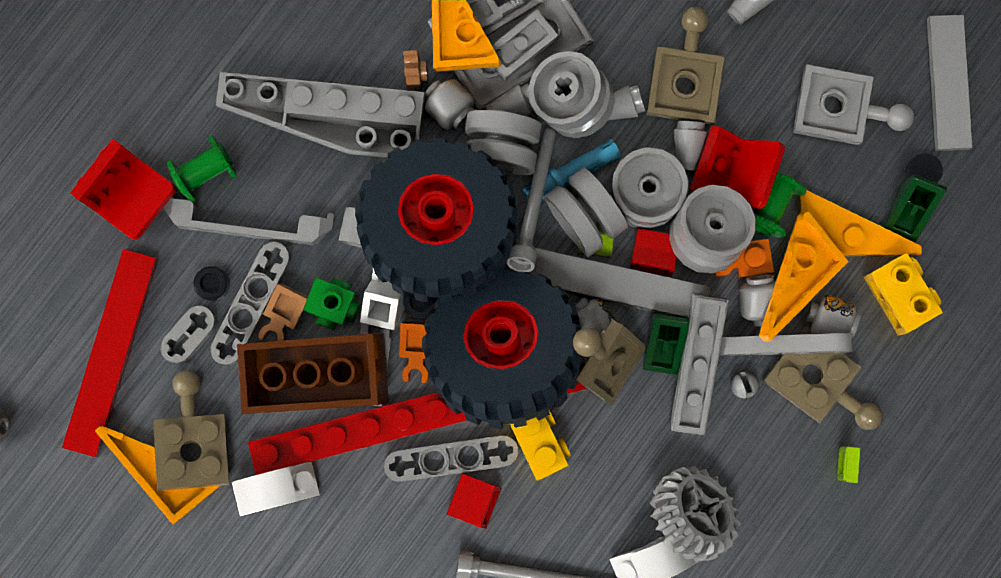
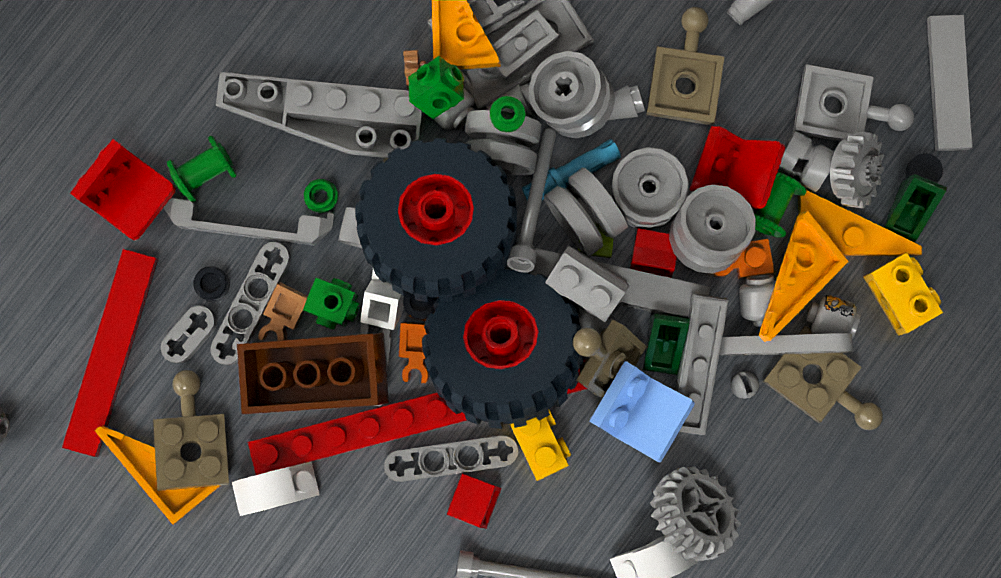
(311, 191): none -> green plate
(436, 87): none -> green brick
(503, 124): none -> green plate
(587, 283): none -> light grey bracket
(642, 412): none -> light blue bracket
(689, 142): light grey cone -> none
(817, 163): none -> light grey wheel
(848, 464): lime tile -> none
(857, 169): none -> light grey gear

